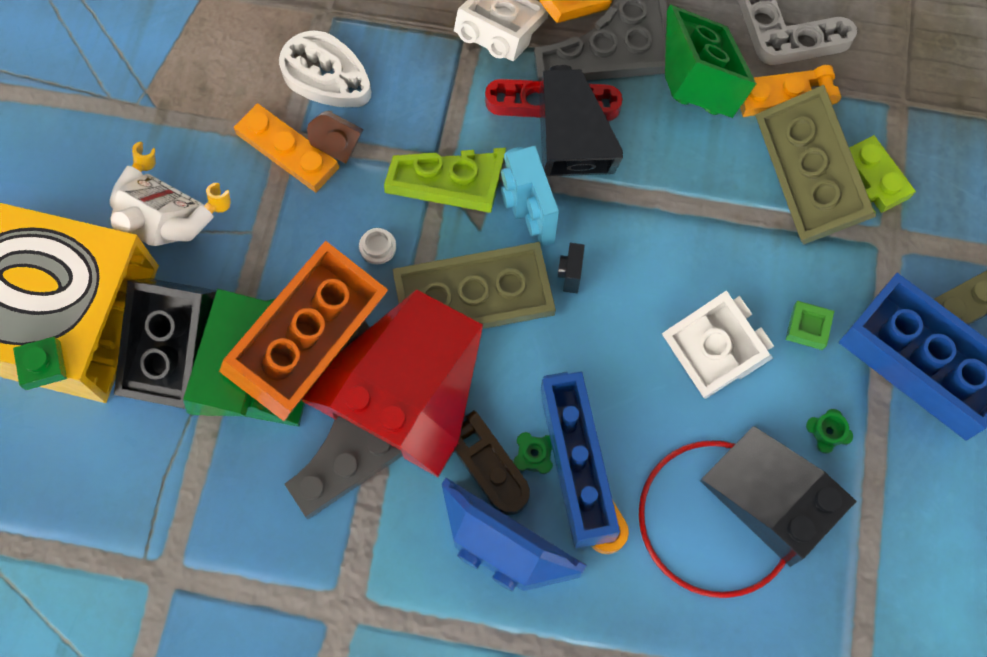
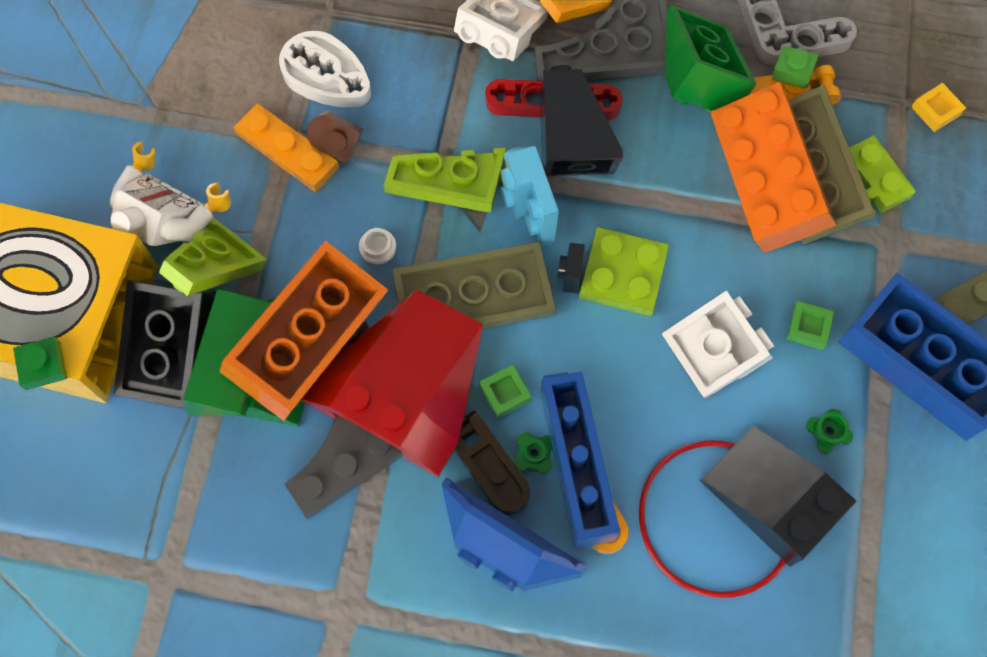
(211, 260): none -> lime wing
(505, 391): none -> bright green plate
(624, 271): none -> lime plate
(772, 168): none -> orange brick
(795, 67): none -> bright green plate
(938, 107): none -> yellow plate

